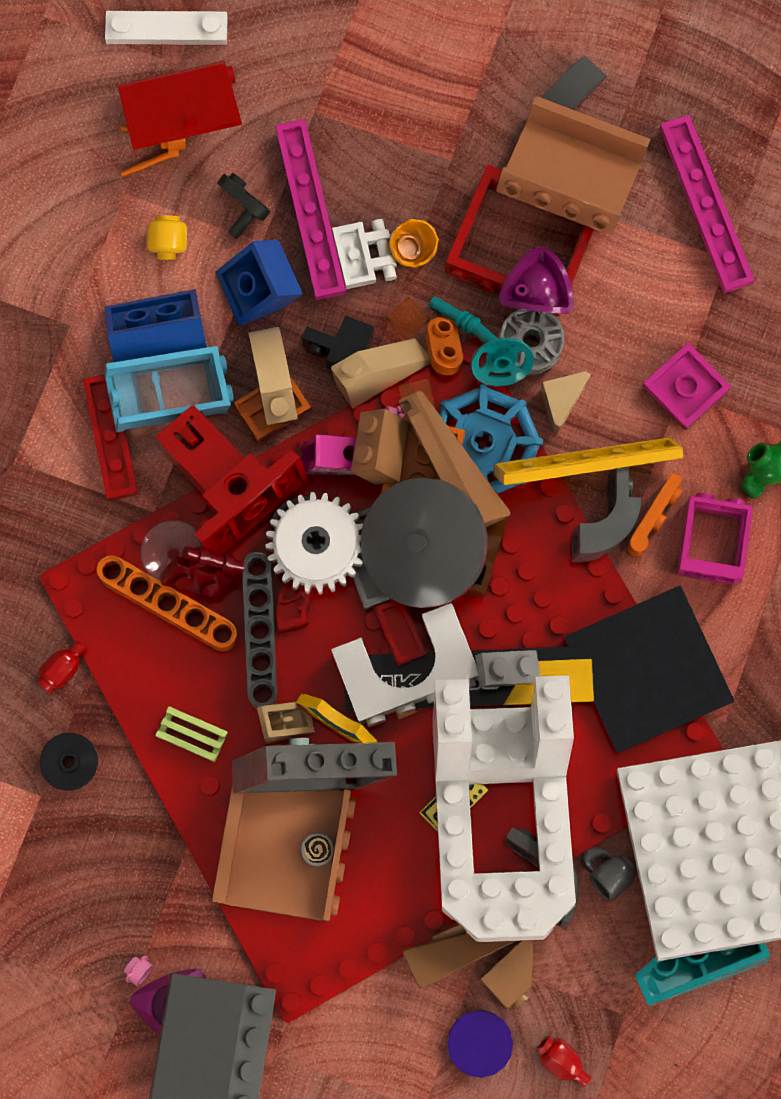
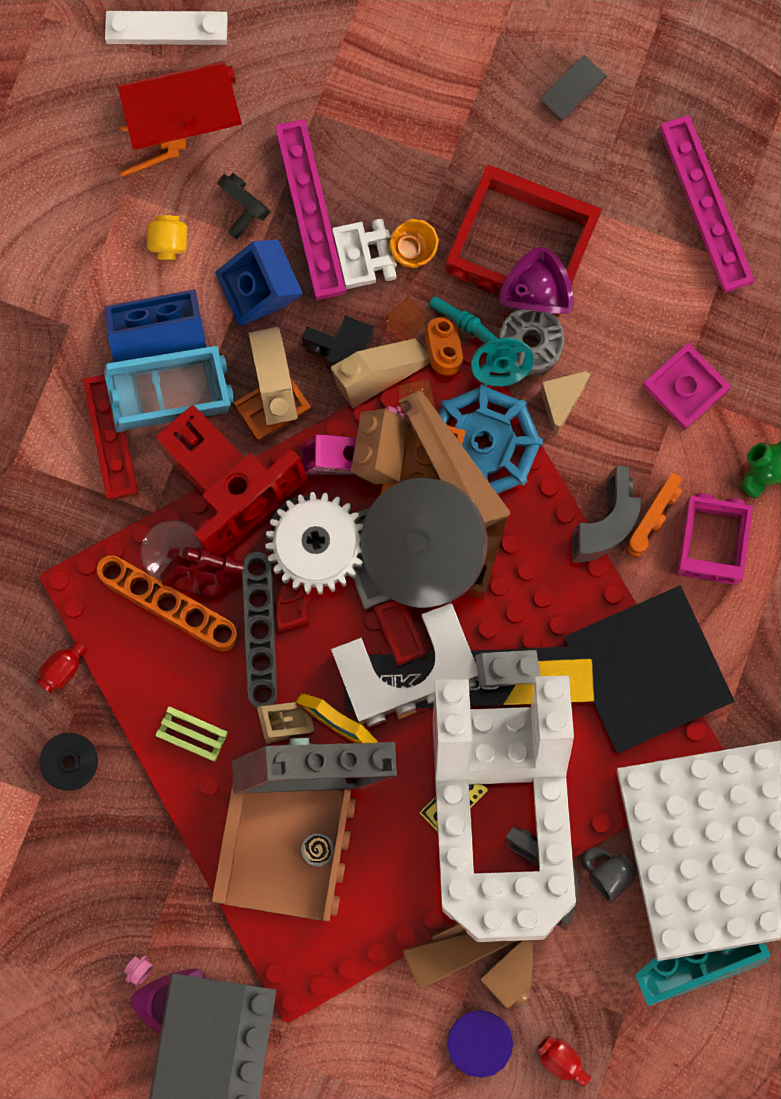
(573, 165): nougat panel -> none
(587, 461): yellow tile -> none

